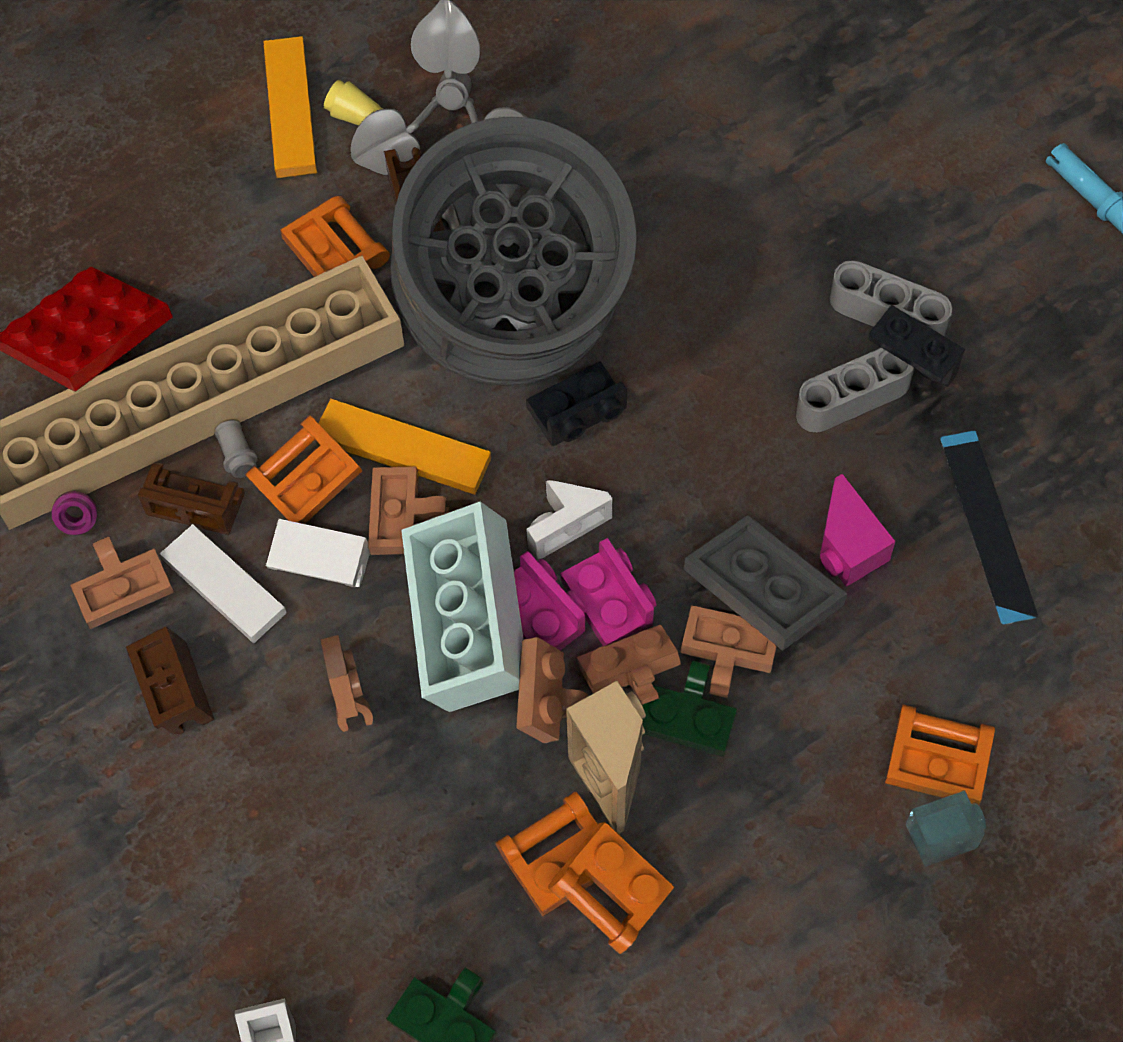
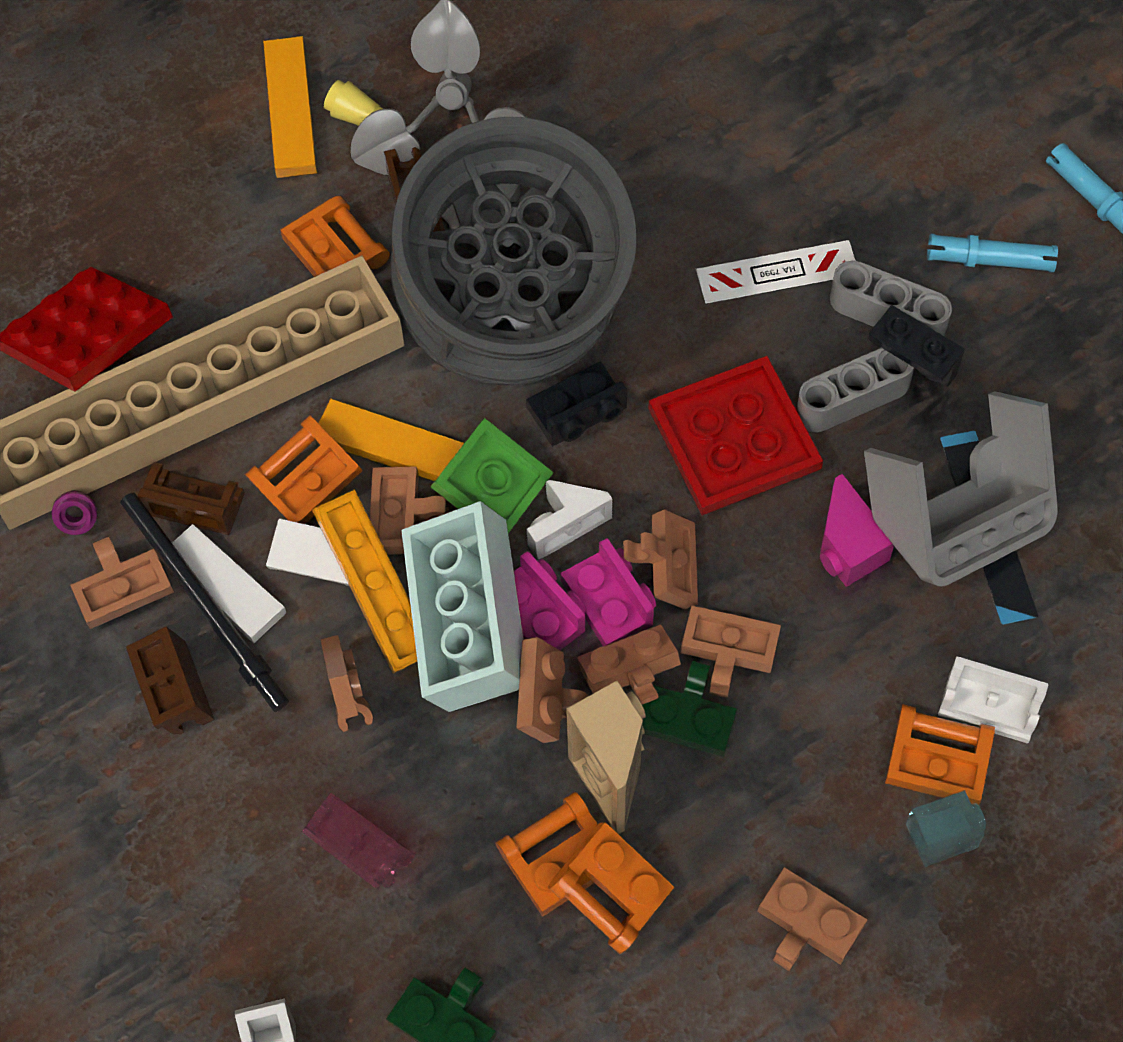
(237, 454): light grey pin -> none
(252, 668): none -> black bar
(357, 842): none -> clear pink hinge
(370, 577): none -> light orange tile
(492, 471): none -> bright green plate
(673, 557): none -> nougat plate
(735, 435): none -> red plate
(765, 582): dark grey plate -> none
(773, 271): none -> white sticker
(810, 919): none -> nougat plate
(983, 519): none -> light grey windscreen
(991, 252): none -> medium azure pin
(992, 697): none -> white hinge

